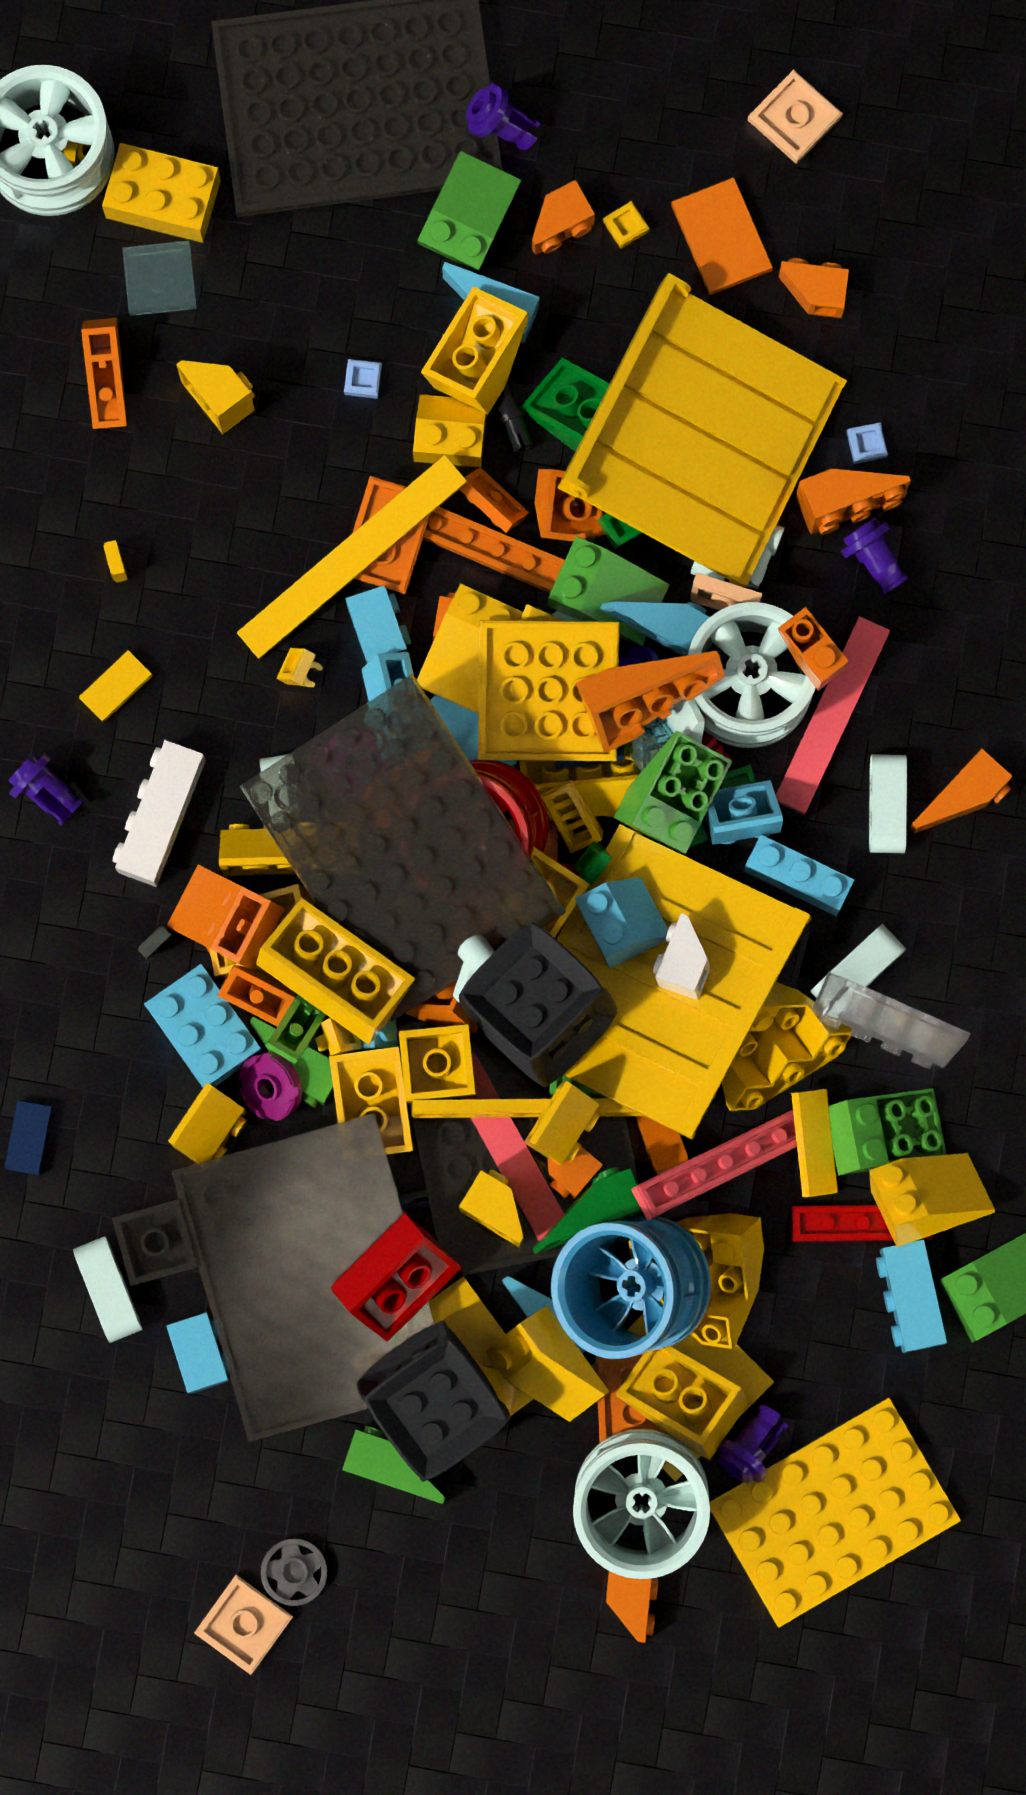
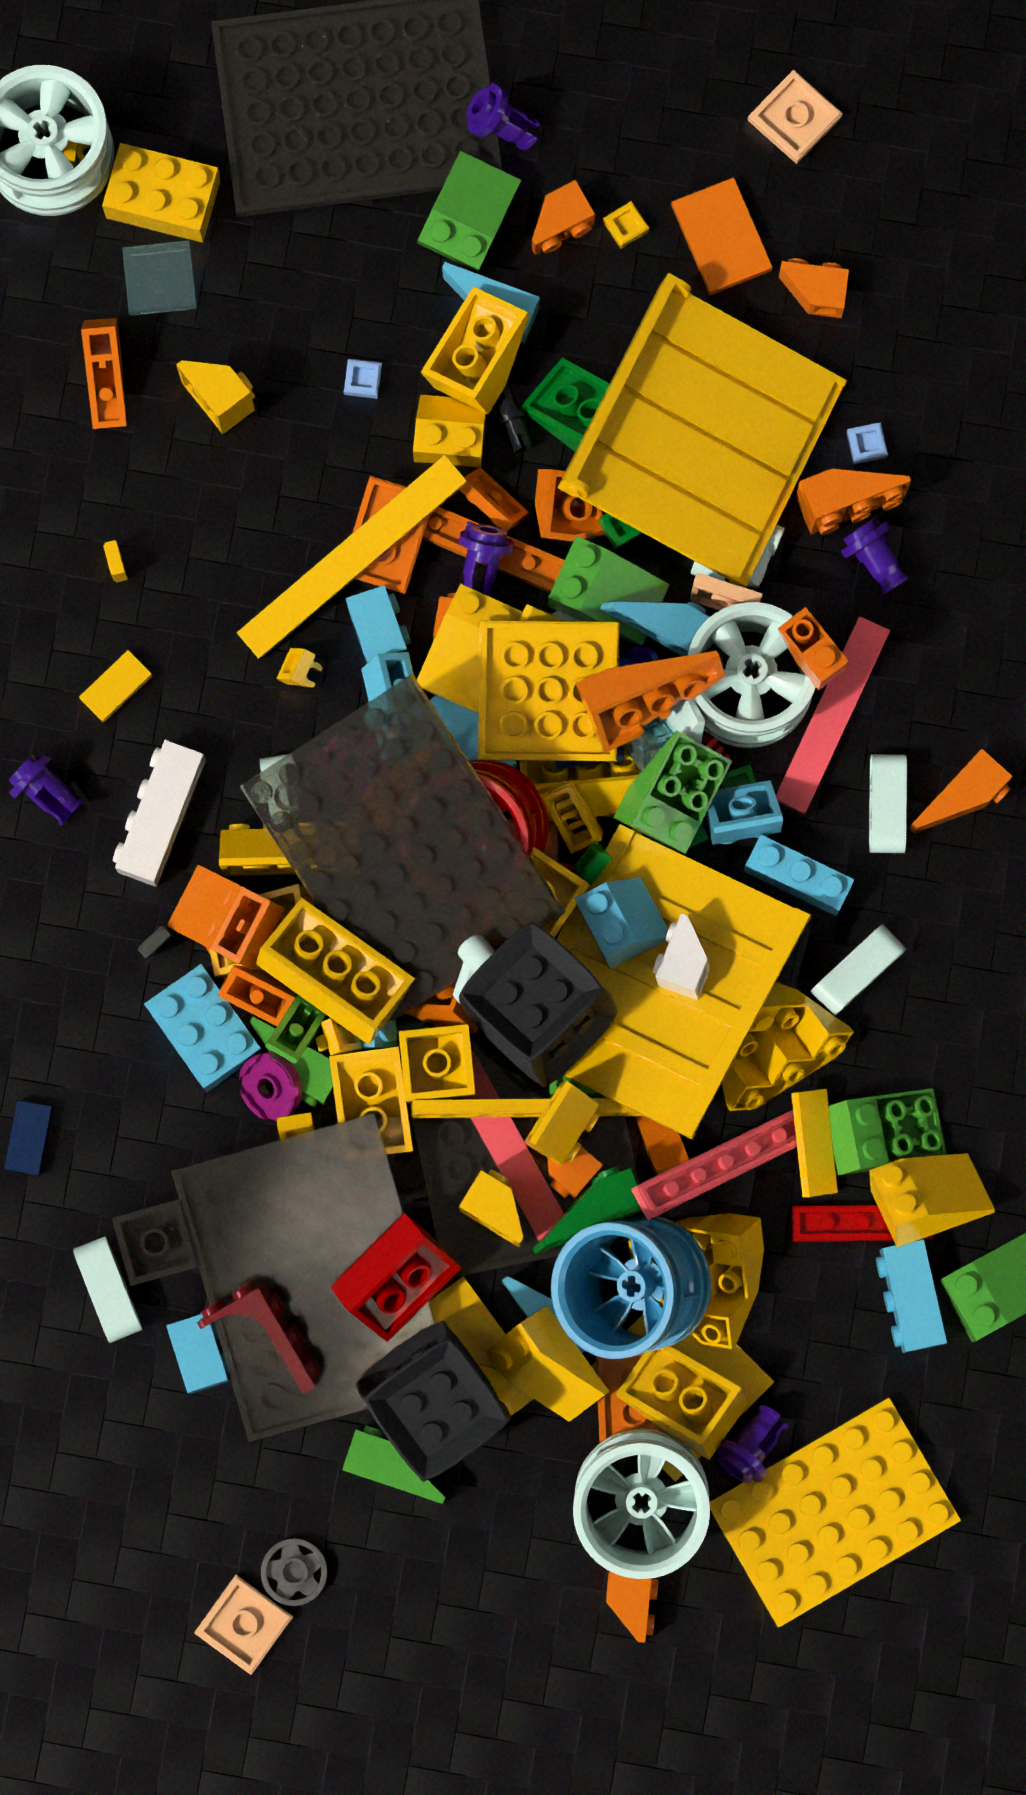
(208, 1125): yellow slope -> none
(268, 1310): none -> dark red bracket
(294, 1125): none -> yellow tile
(485, 546): none -> dark purple piece
(889, 1021): clear slope -> none

